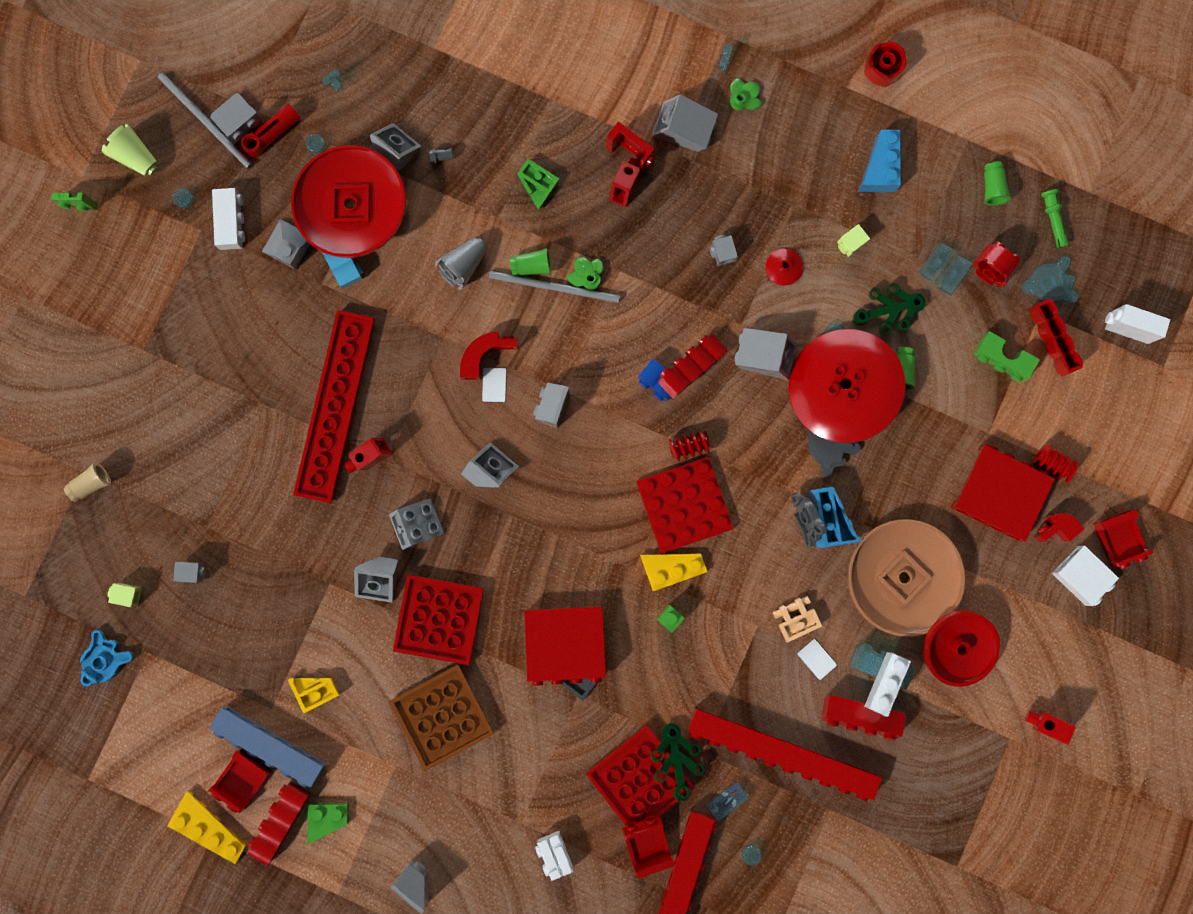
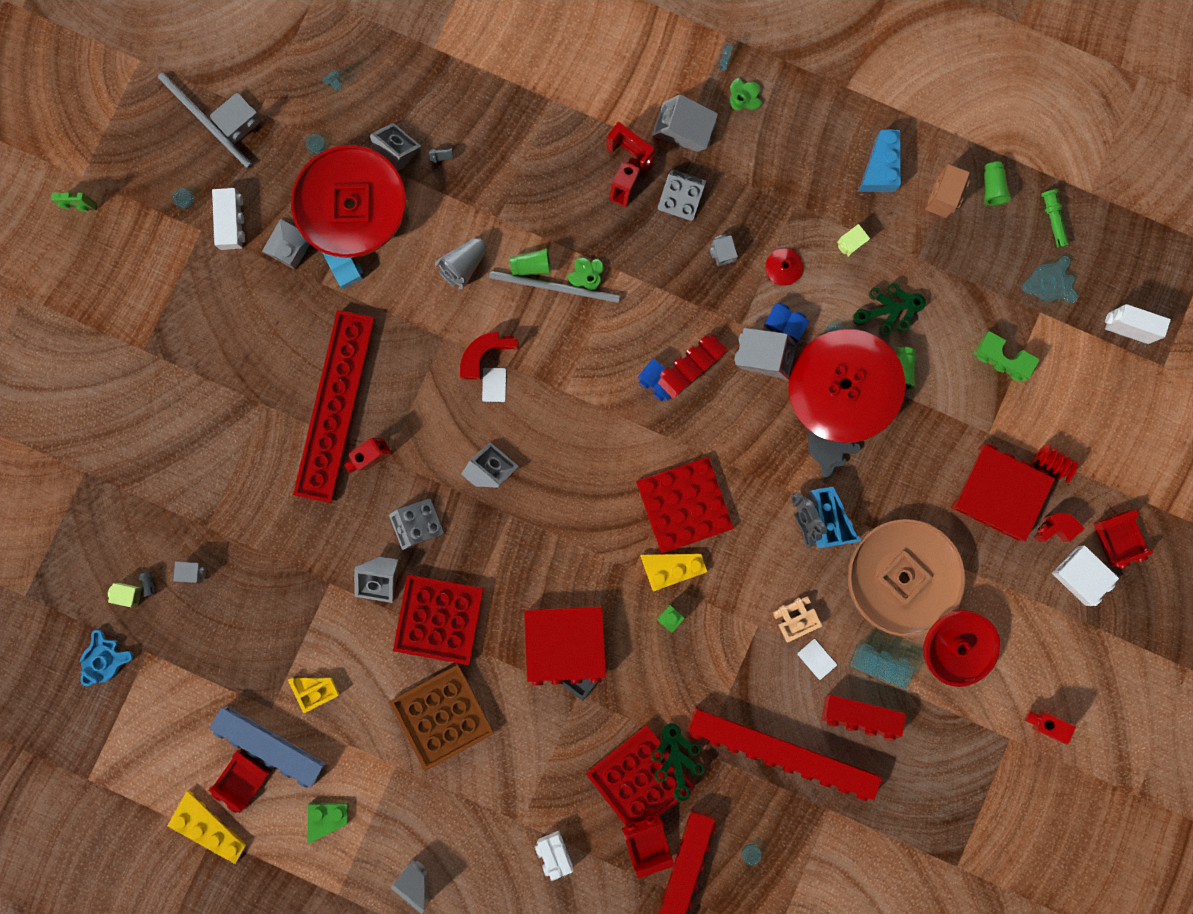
(87, 482): tan plant -> none
(130, 151): yellowish green cone -> none
(147, 584): none -> dark grey pin
(270, 131): red piece -> none
(279, 823): red brick -> none
(537, 182): bright green wing -> none
(552, 404): light grey slope -> none
(681, 194): none -> light grey bracket
(689, 445): red piece -> none
(727, 801): clear light blue tile -> none
(785, 321): none -> blue brick
(887, 684): white brick -> none
(888, 73): red brick -> none
(945, 268): clear light blue slope -> none
(948, 191): none -> nougat brick
(996, 264): red brick -> none
(1058, 342): red brick -> none

